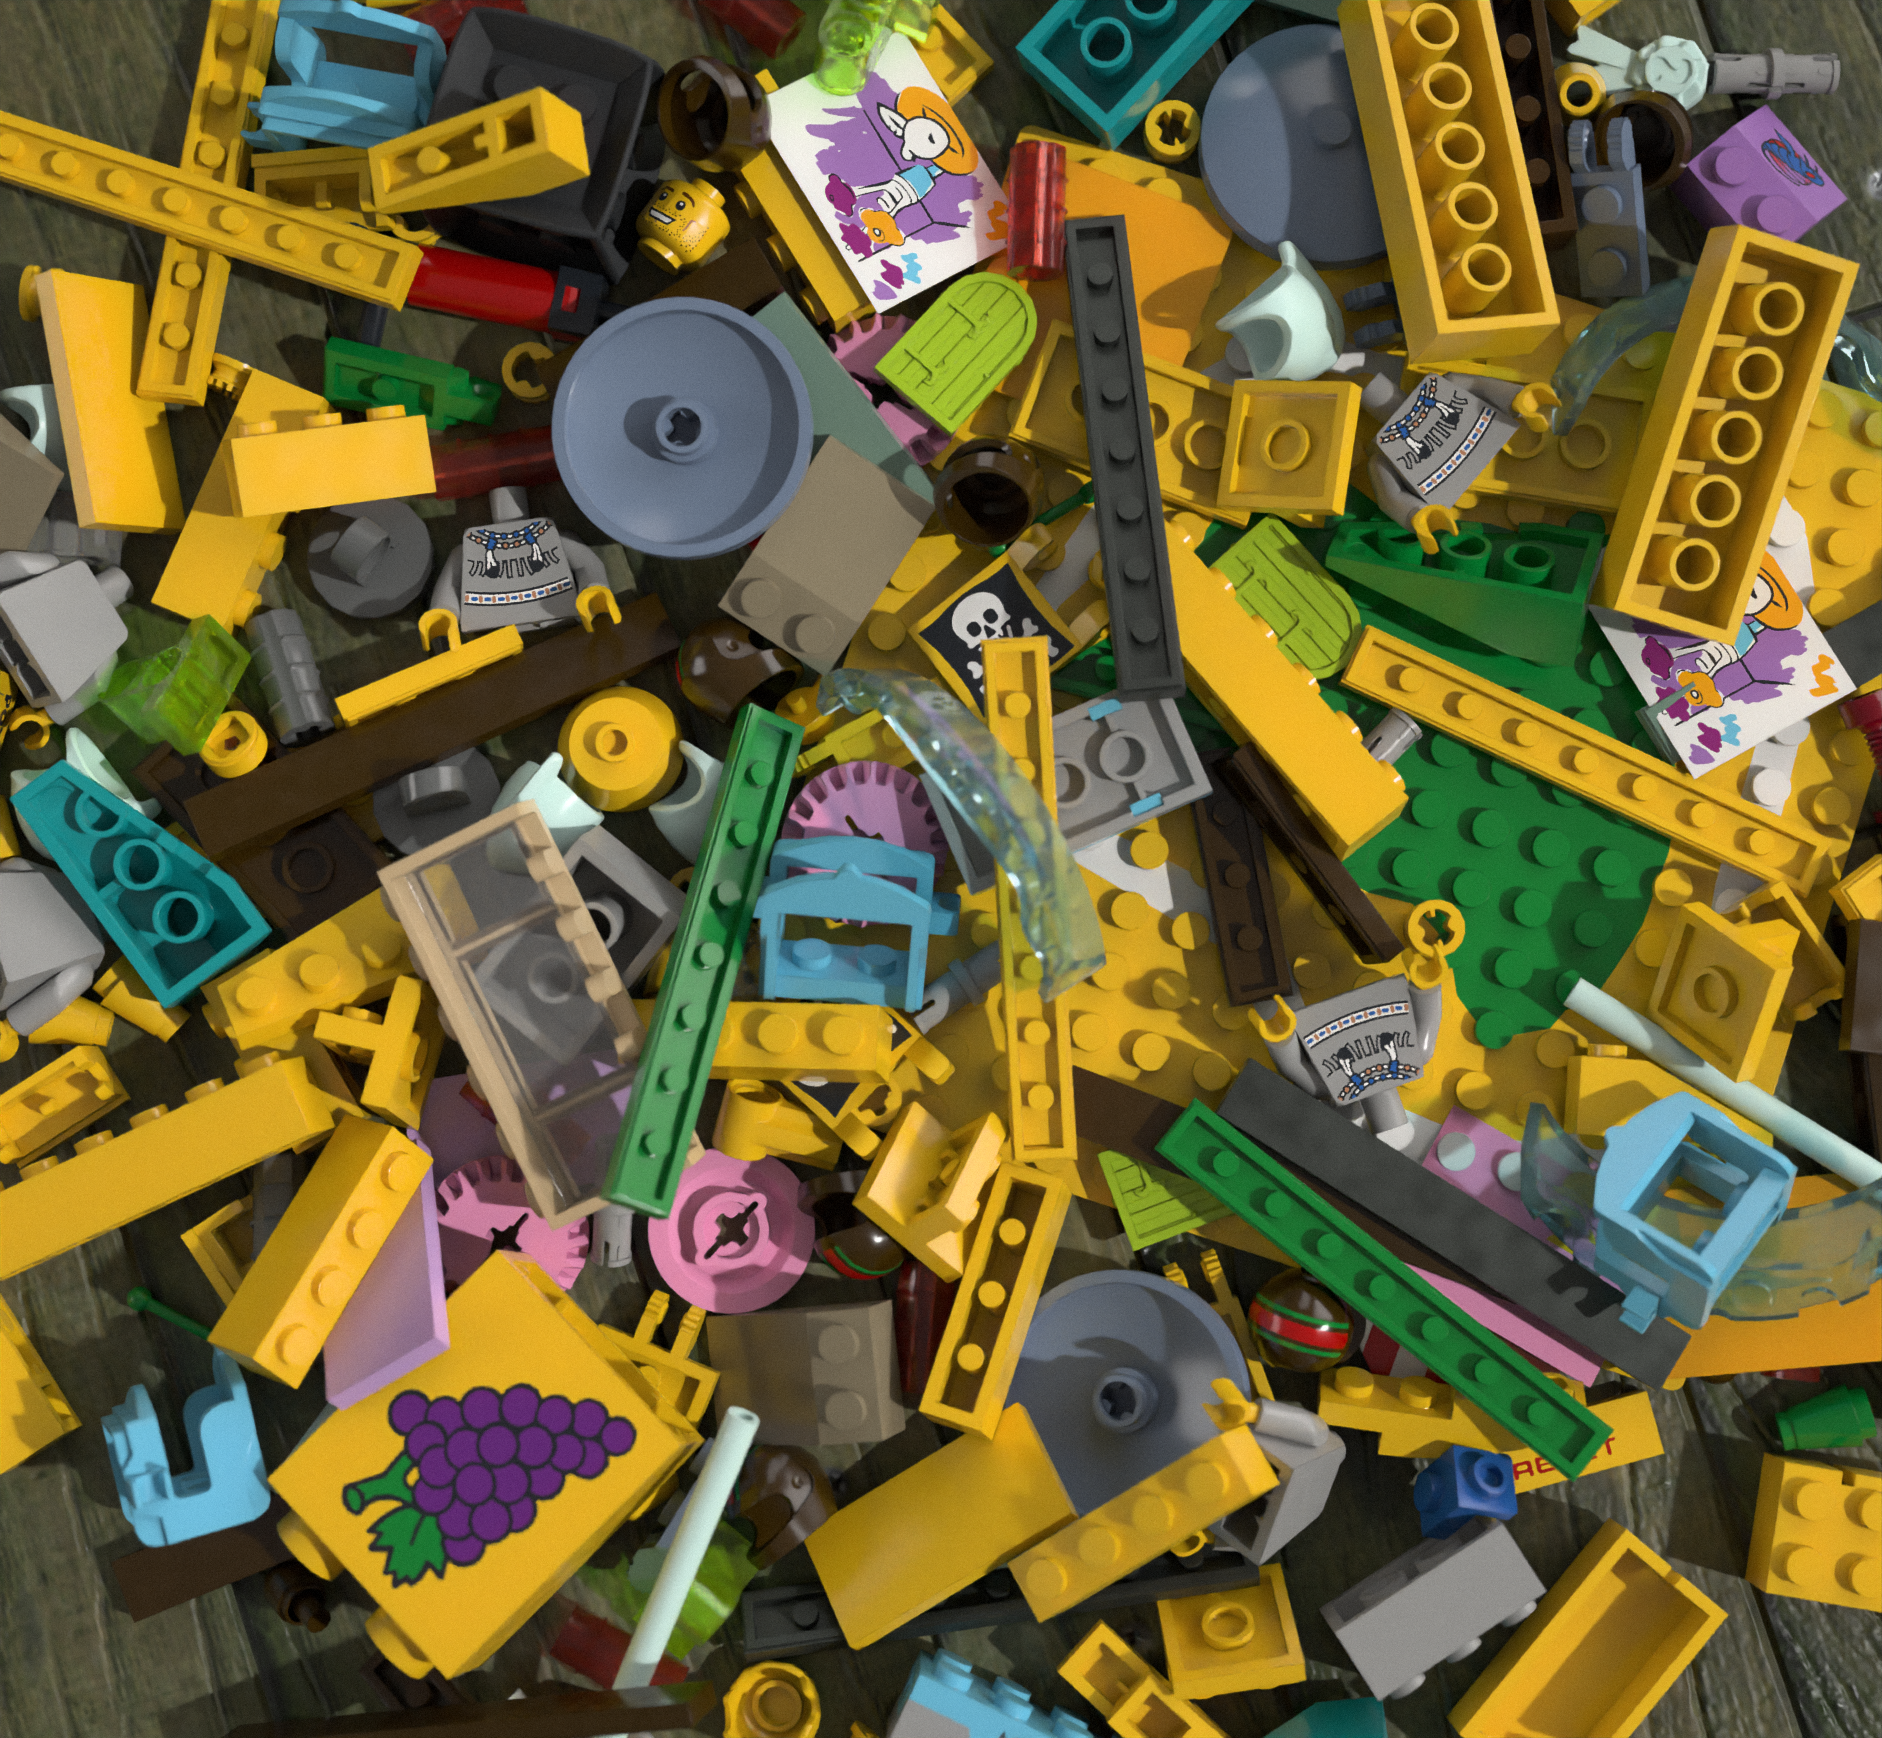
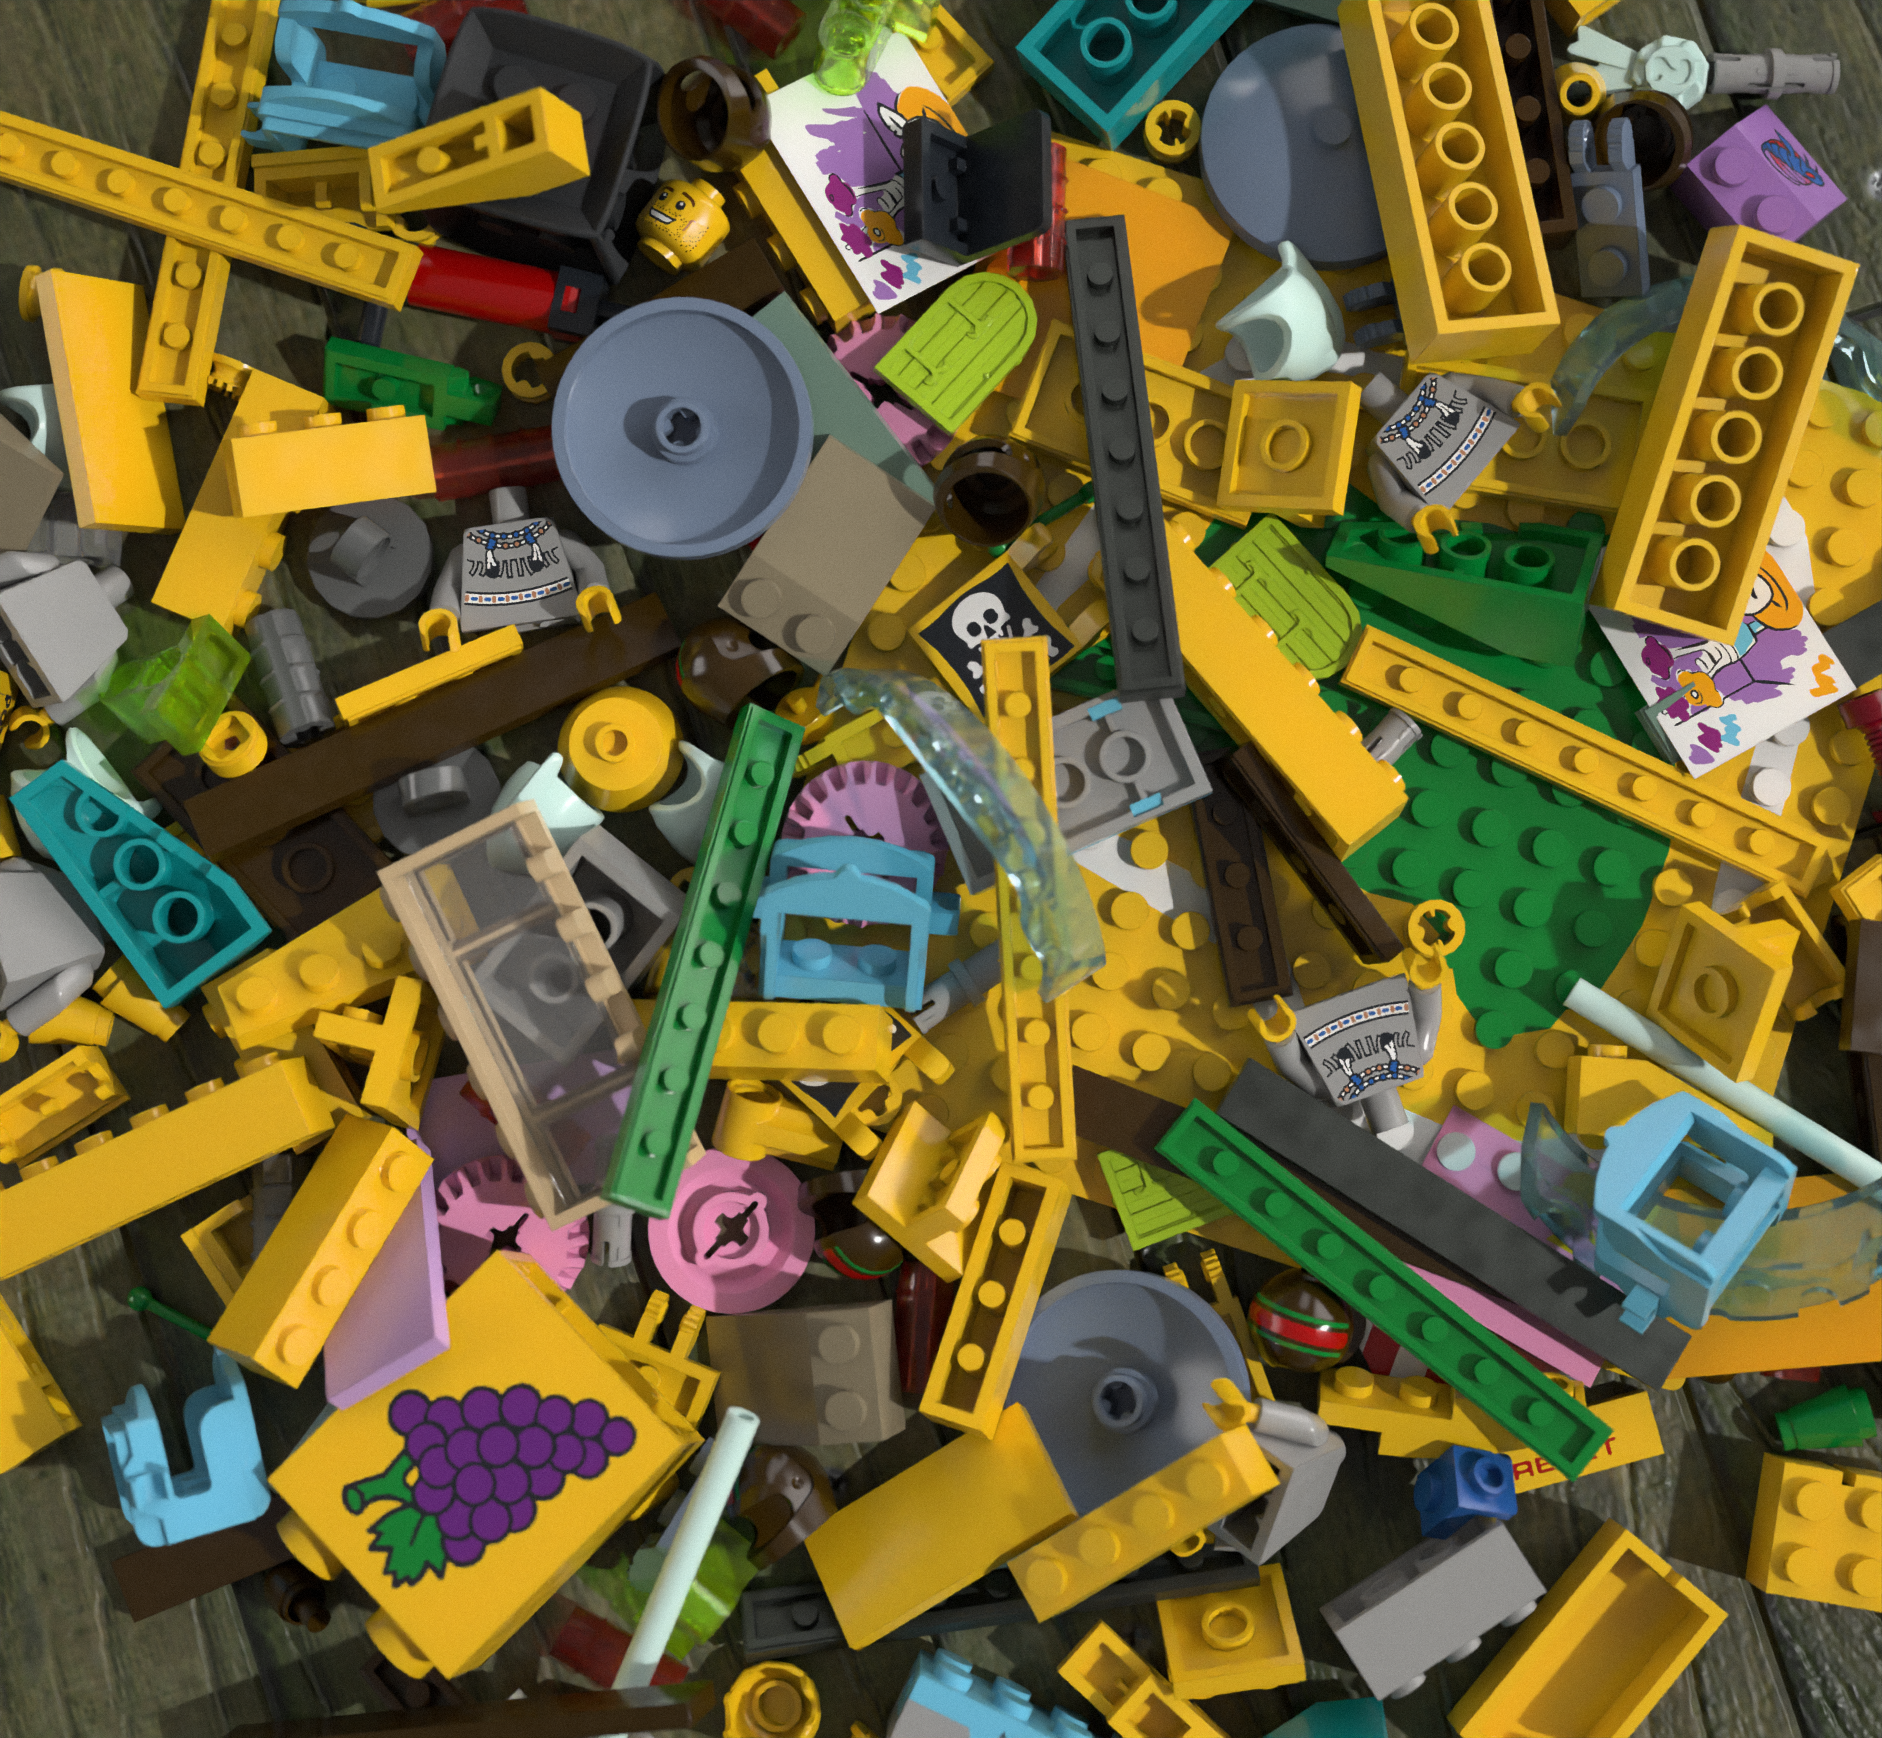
(976, 189): none -> black bracket

